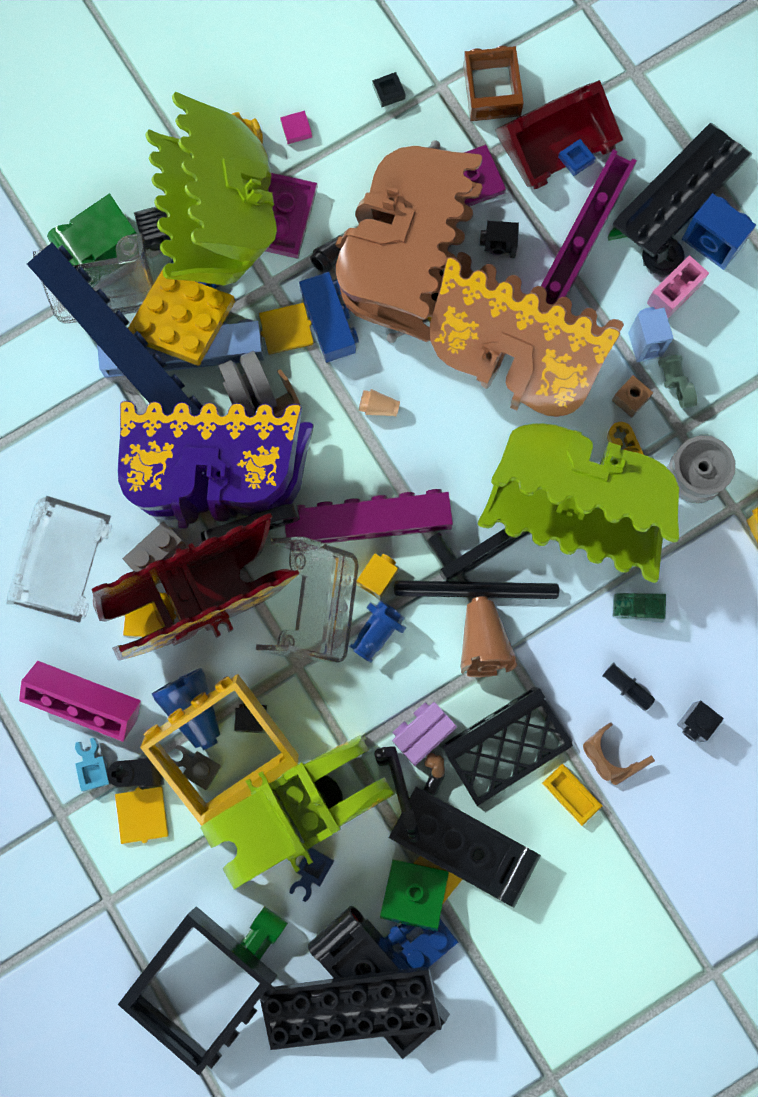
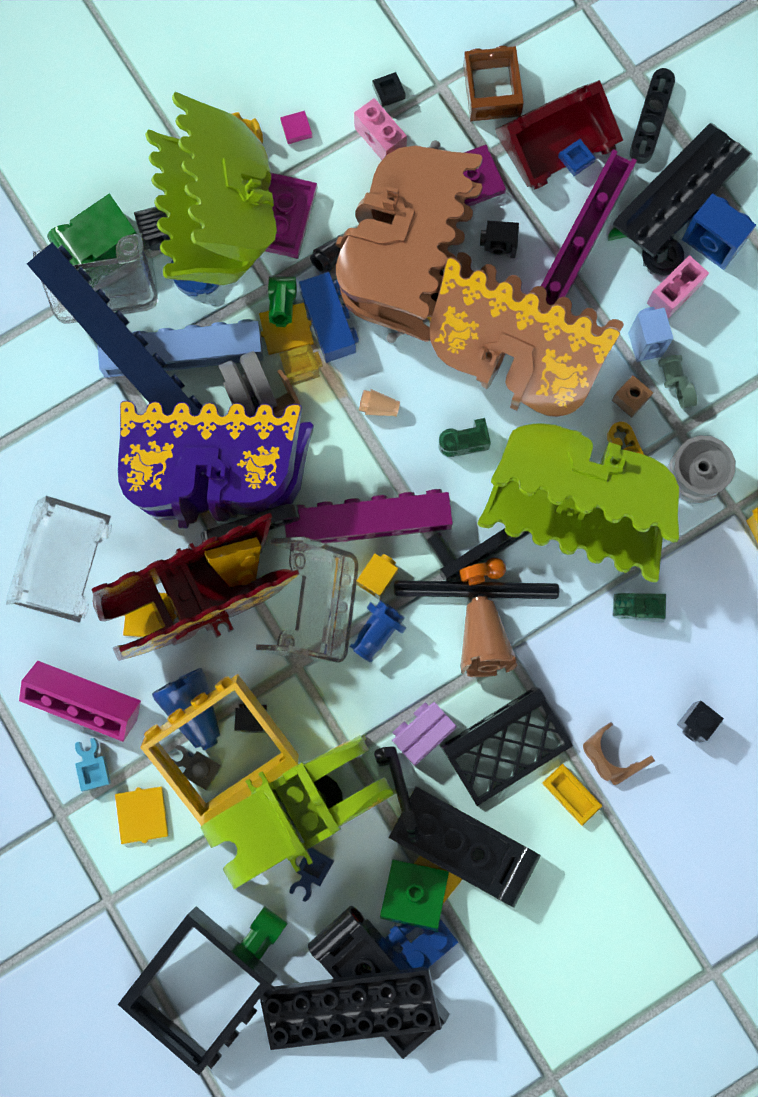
(141, 773): black piece -> none
(155, 546): light grey brick -> none
(181, 317): yellow plate -> none
(236, 562): none -> yellow wing
(281, 293): none -> green piece
(301, 364): none -> clear yellow brick
(378, 129): none -> bright pink brick
(437, 774): arm -> none
(465, 441): none -> clear green leg
(493, 568): none -> orange plate
(628, 687): black axle -> none
(652, 115): none -> black beam

